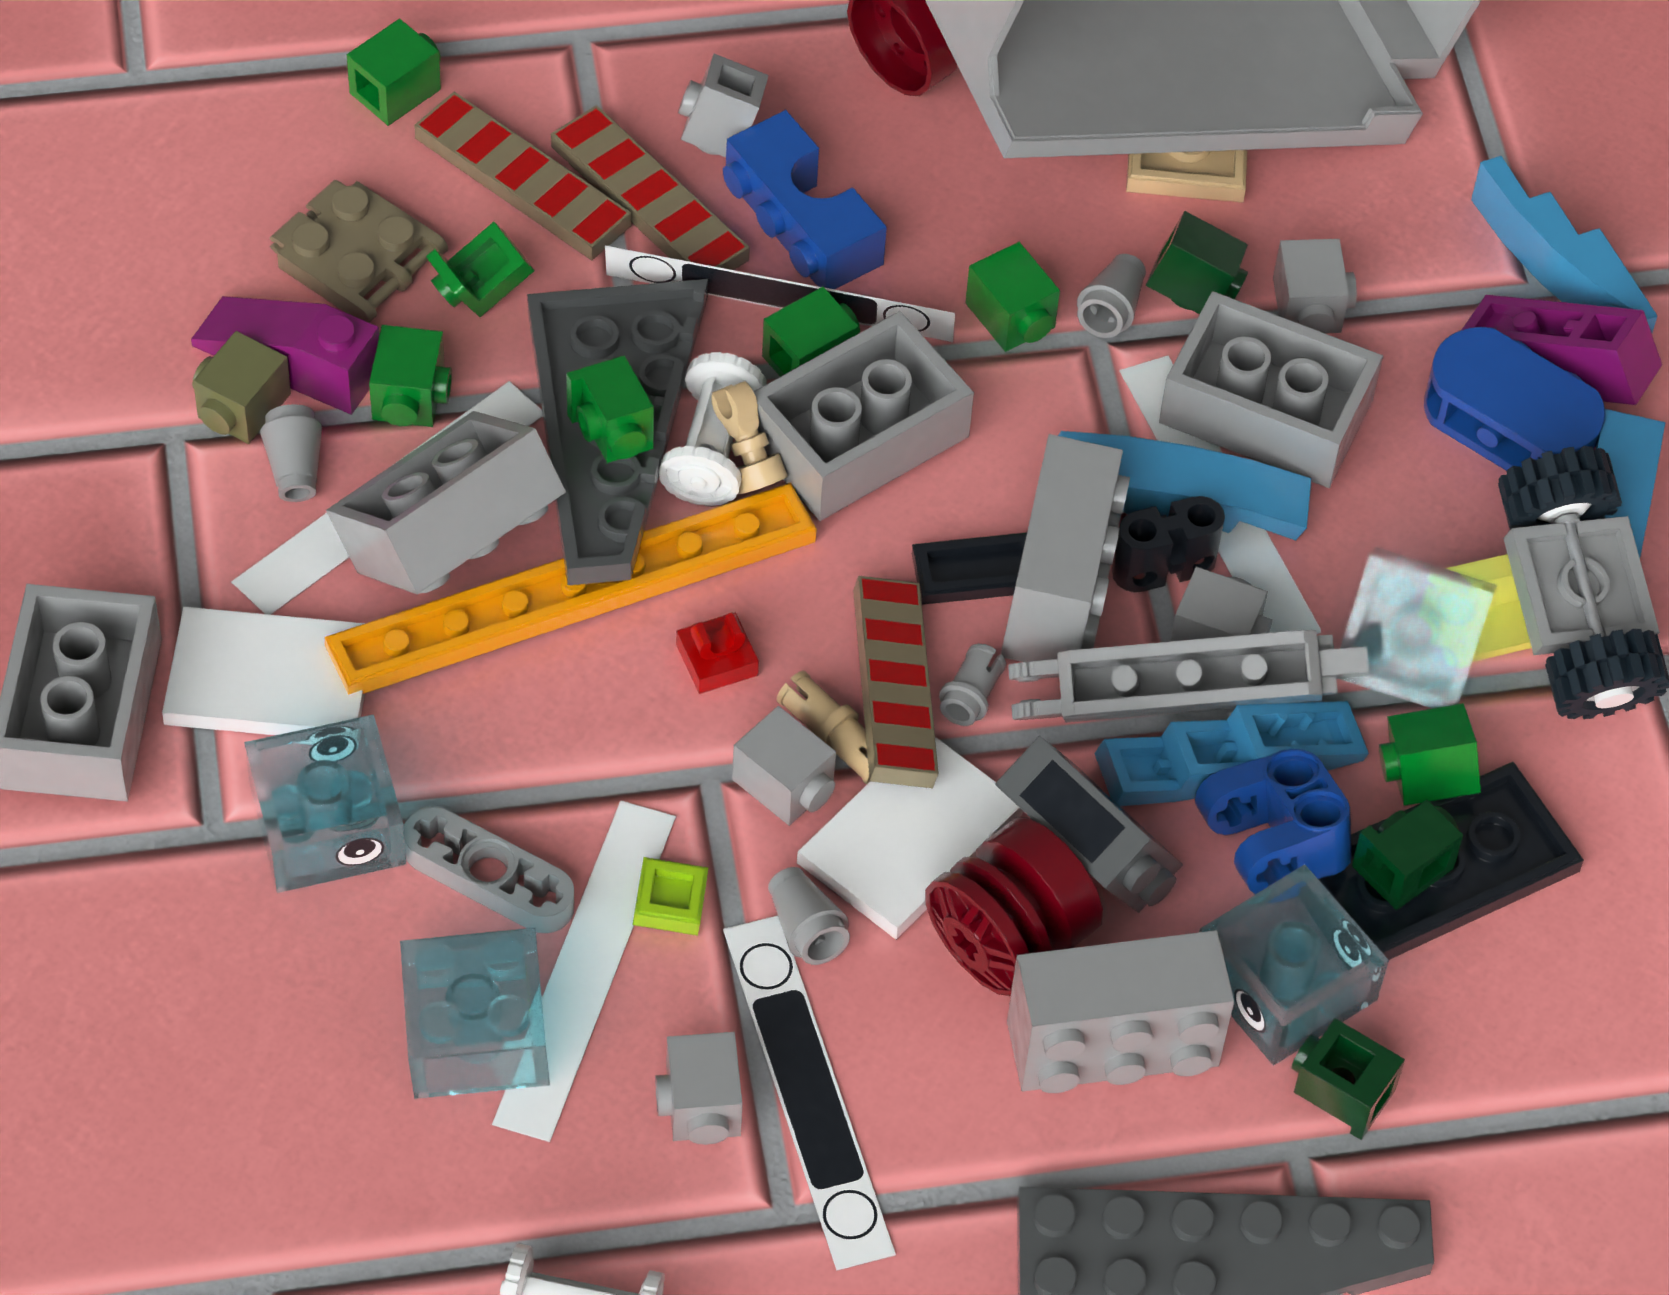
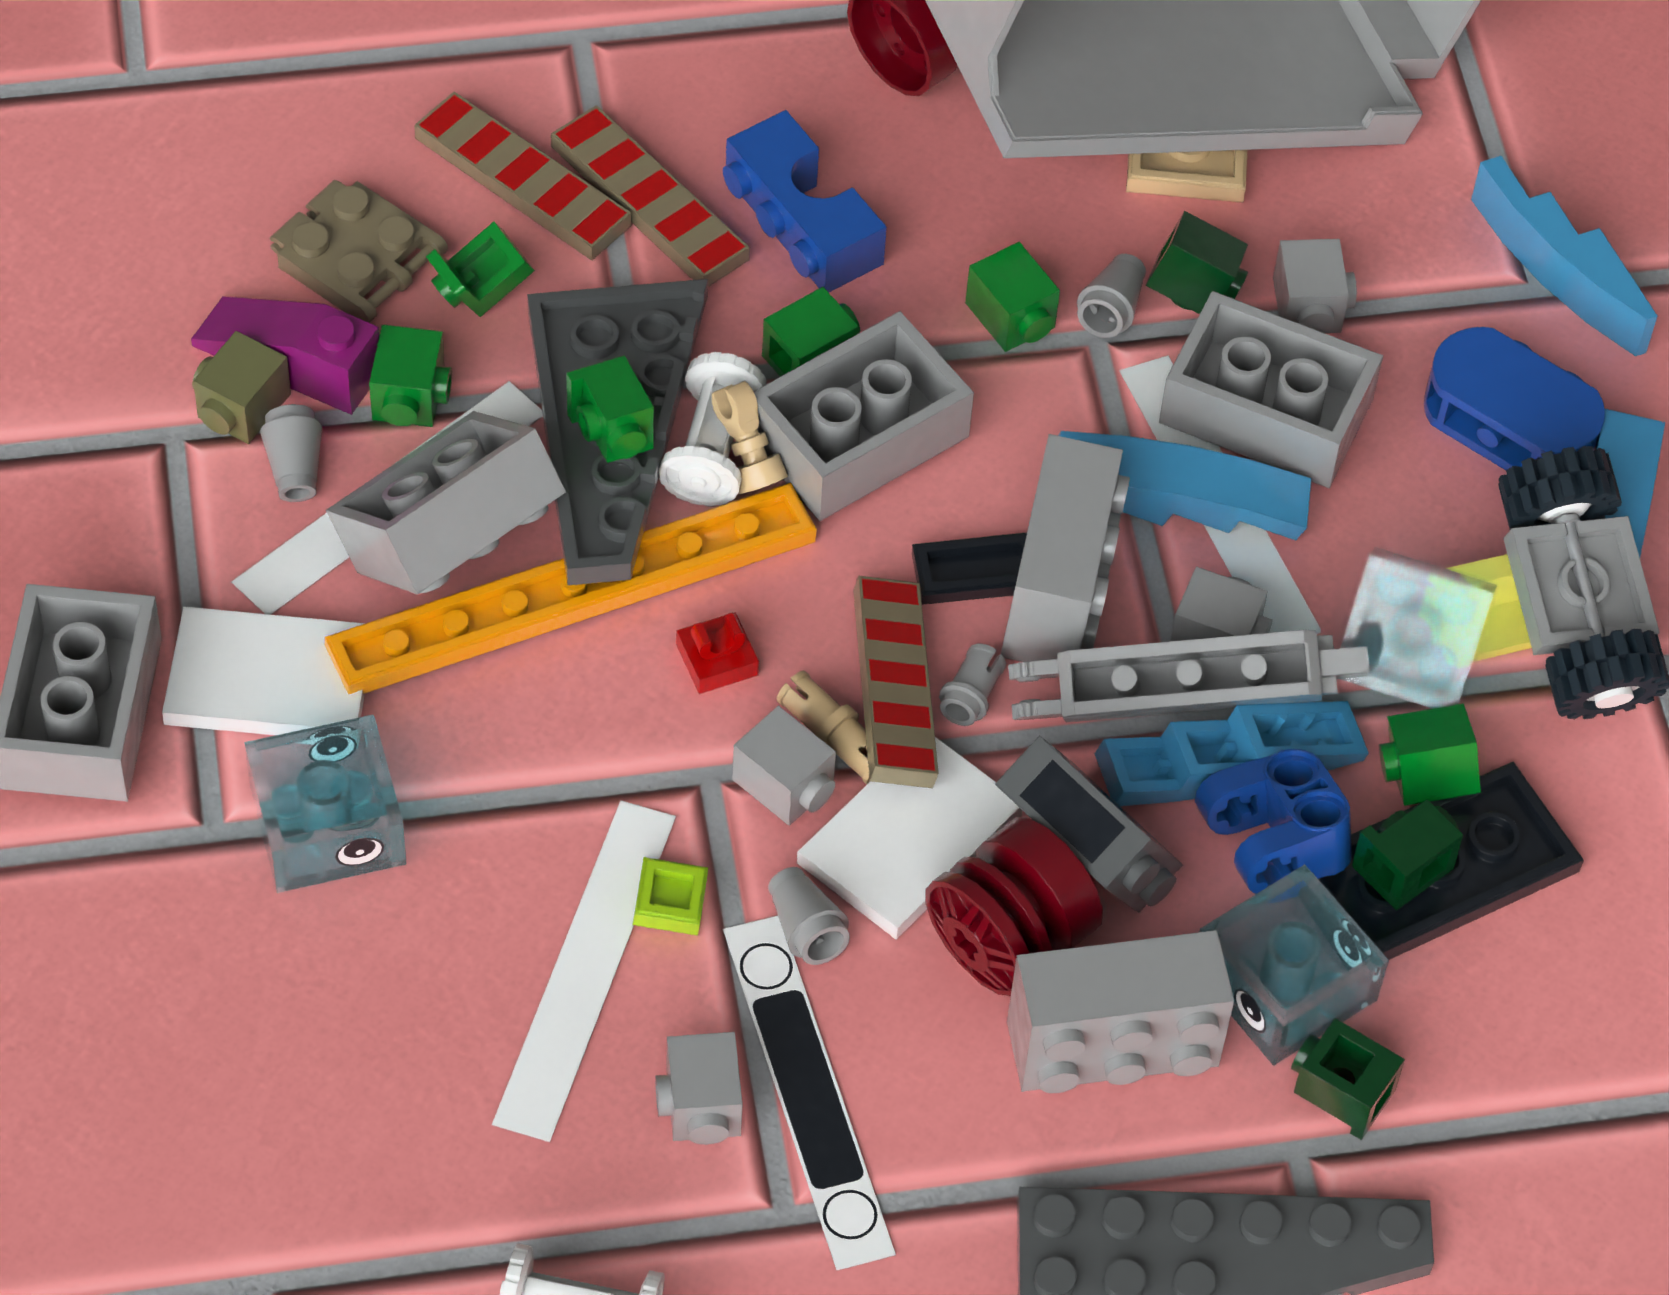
(394, 71): green brick -> none
(474, 1013): clear light blue brick -> none
(476, 843): light grey beam -> none
(721, 104): light grey brick -> none
(769, 290): sticker -> none
(1167, 544): black piece -> none
(1599, 344): magenta slope -> none

